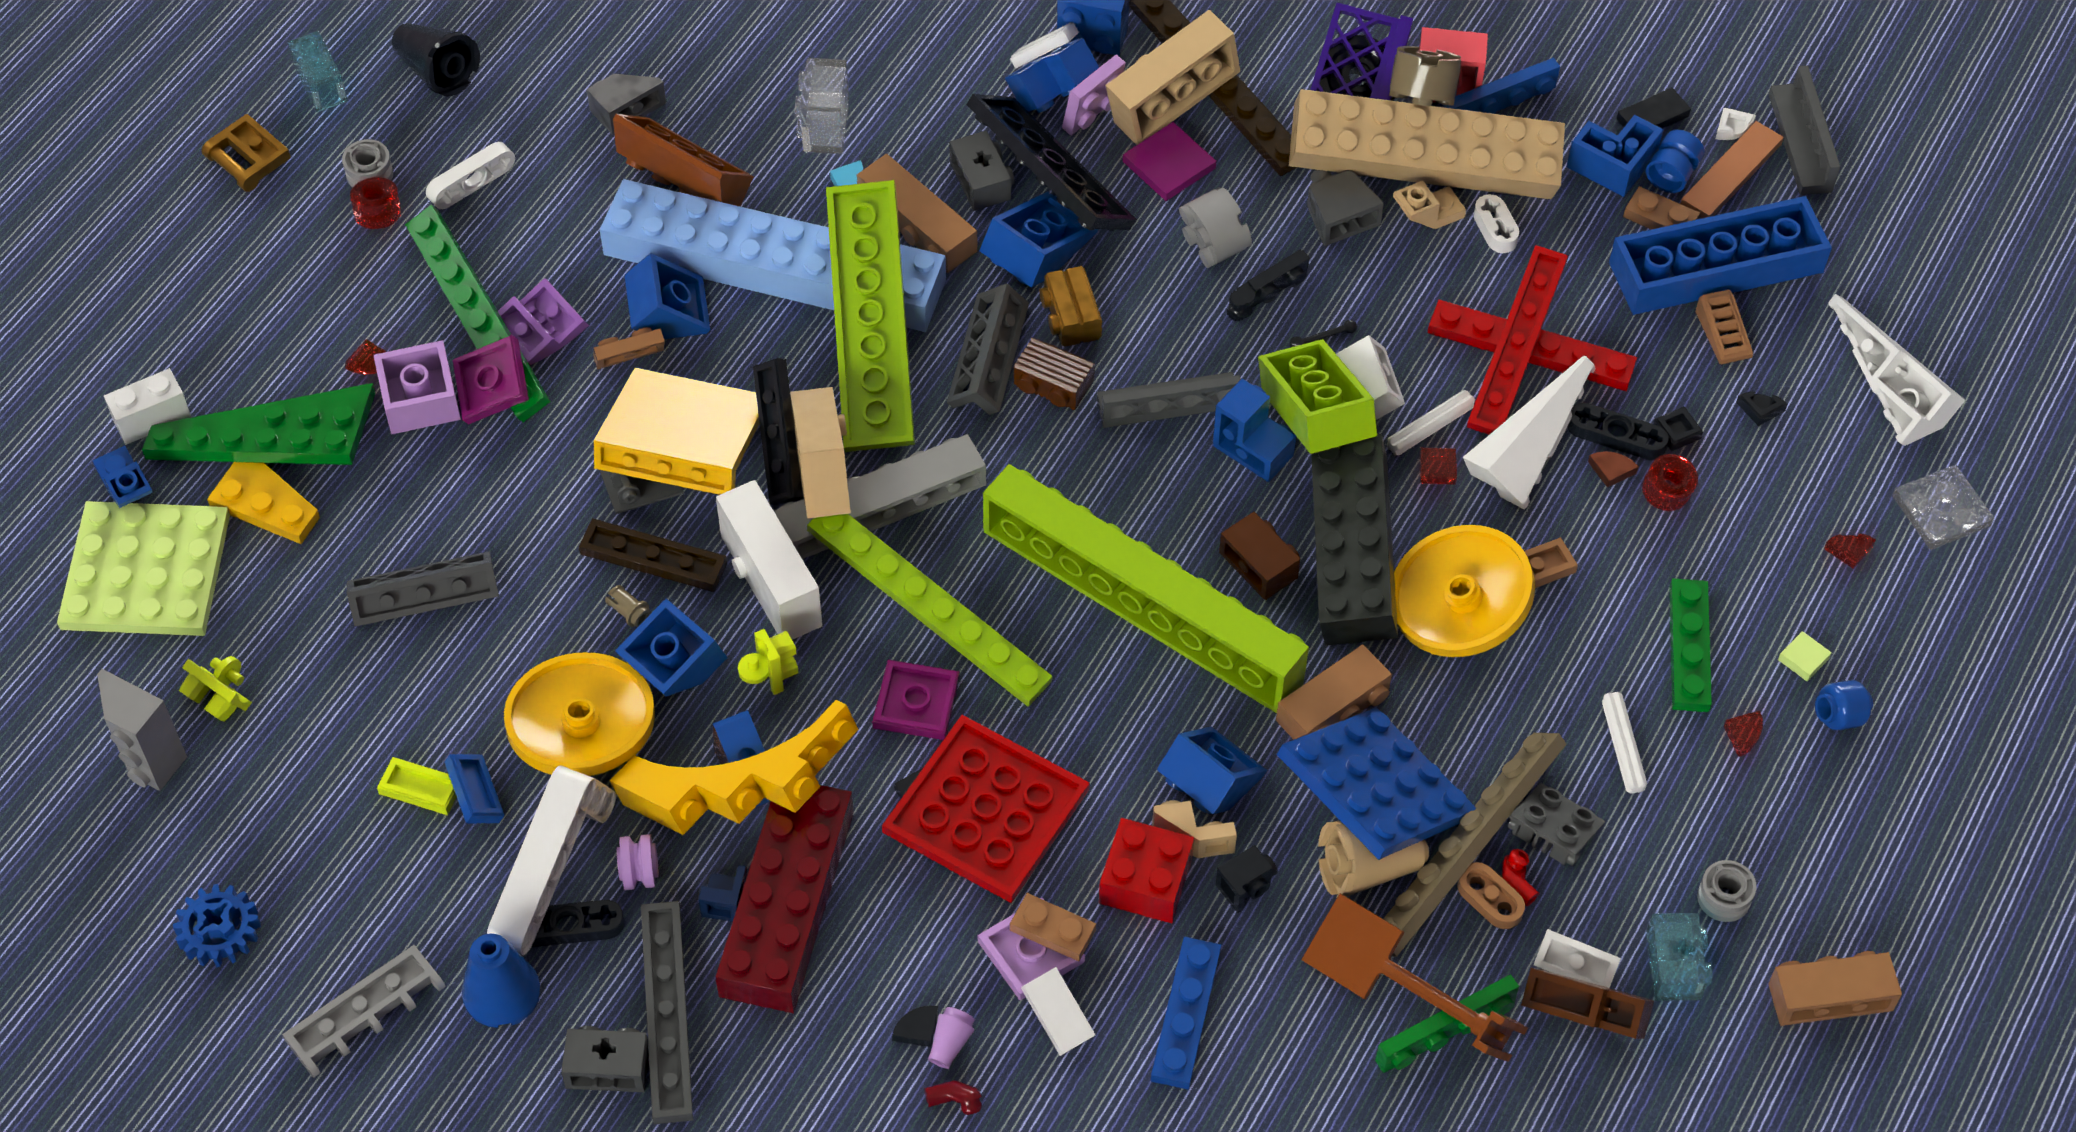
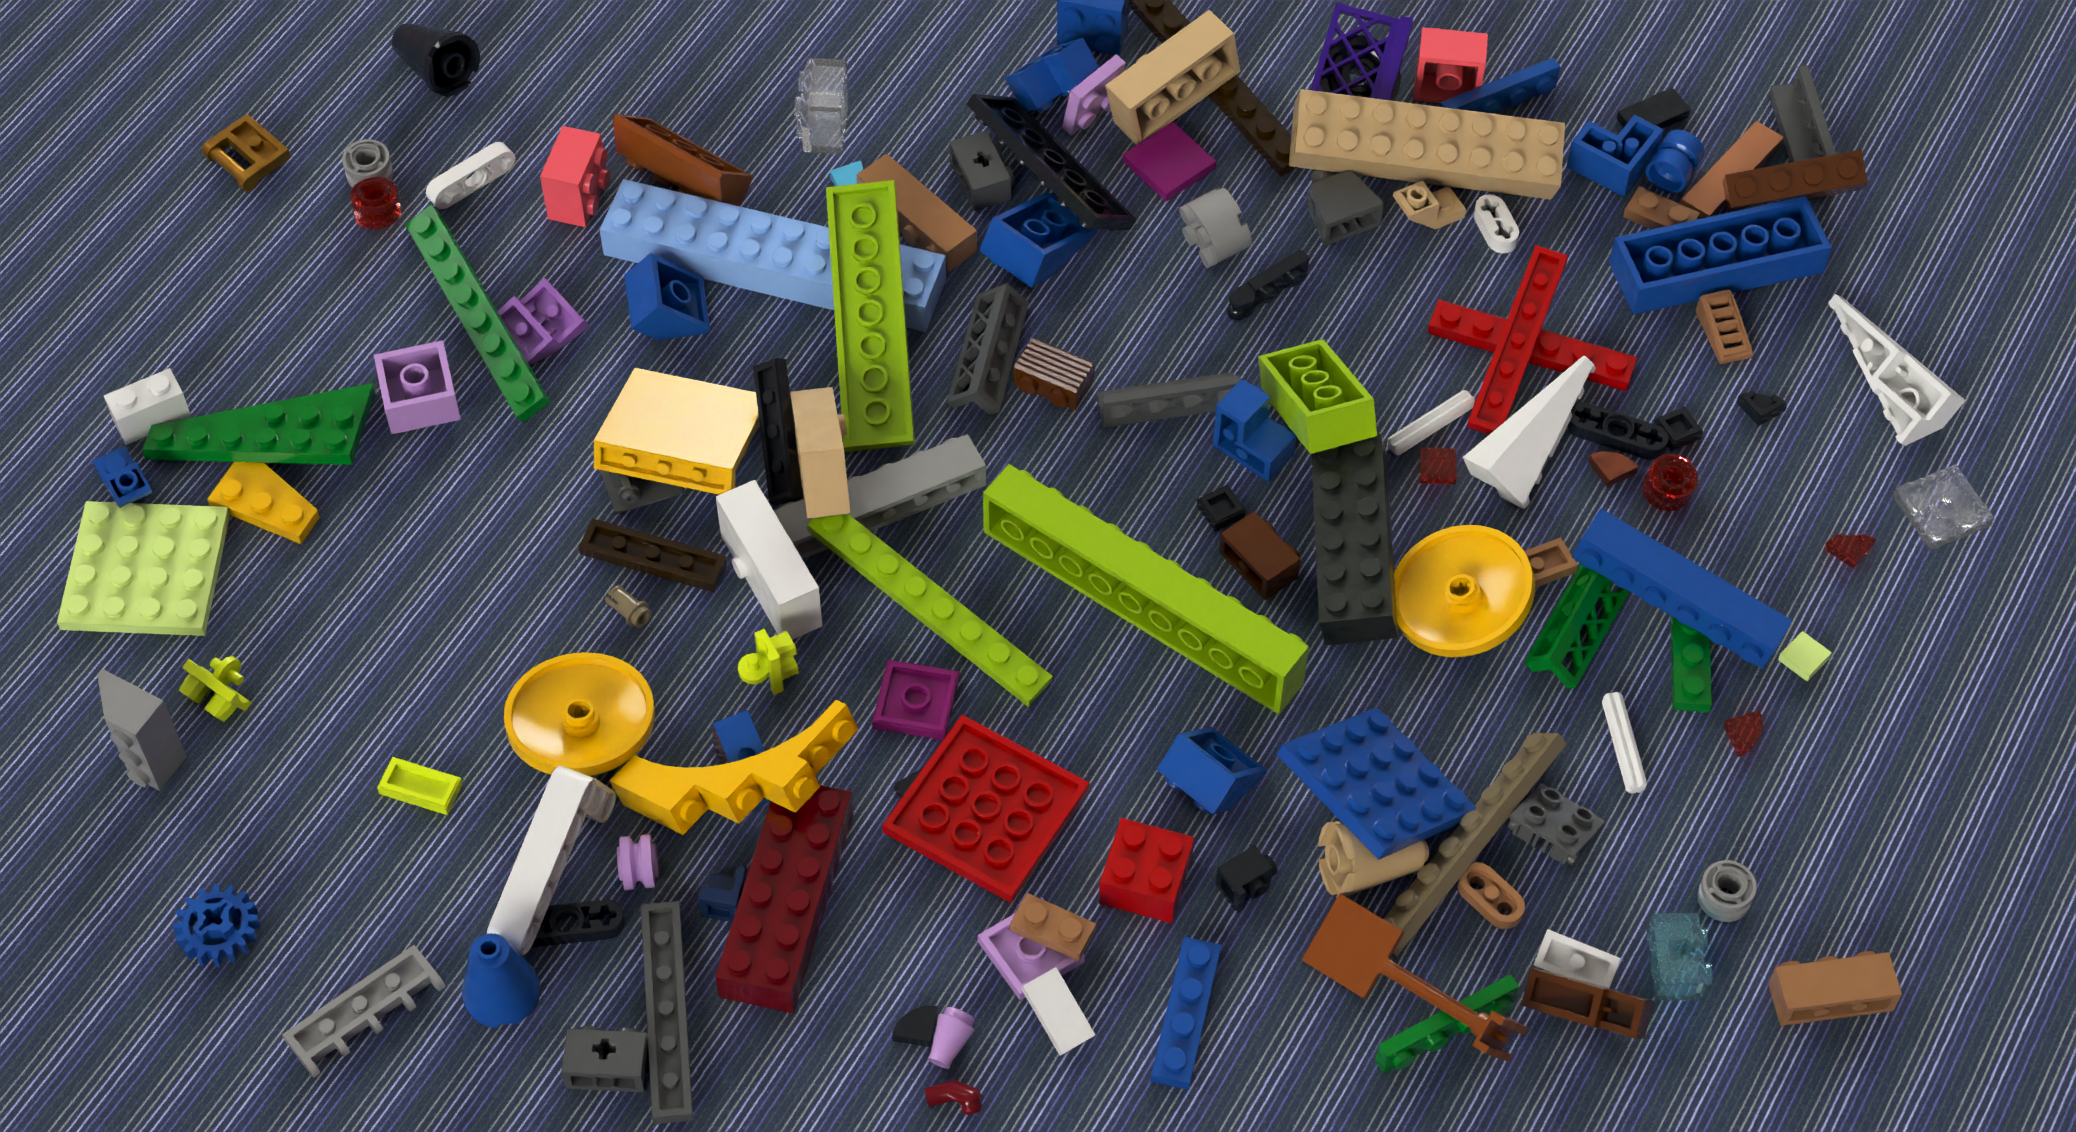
(317, 71): clear light blue brick -> none
(362, 359): clear red tile -> none
(422, 588): dark grey fence -> none
(474, 788): blue tile -> none
(490, 379): magenta tile -> none
(574, 176): none -> coral brick
(615, 351): medium nougat plate -> none
(625, 96): flat silver slope -> none
(671, 650): blue slope -> none
(1044, 44): white tile -> none
(1071, 306): pearl gold brick -> none
(1209, 840): tan slope -> none
(1221, 508): none -> black tile
(1335, 694): medium nougat brick -> none
(1349, 327): black hinge -> none
(1374, 371): white brick -> none
(1425, 75): dark tan brick -> none
(1515, 873): red arm -> none
(1563, 627): none -> green fence
(1681, 588): none -> blue brick
(1734, 124): white tile -> none
(1797, 179): none -> reddish brown brick
(1844, 705): blue head -> none

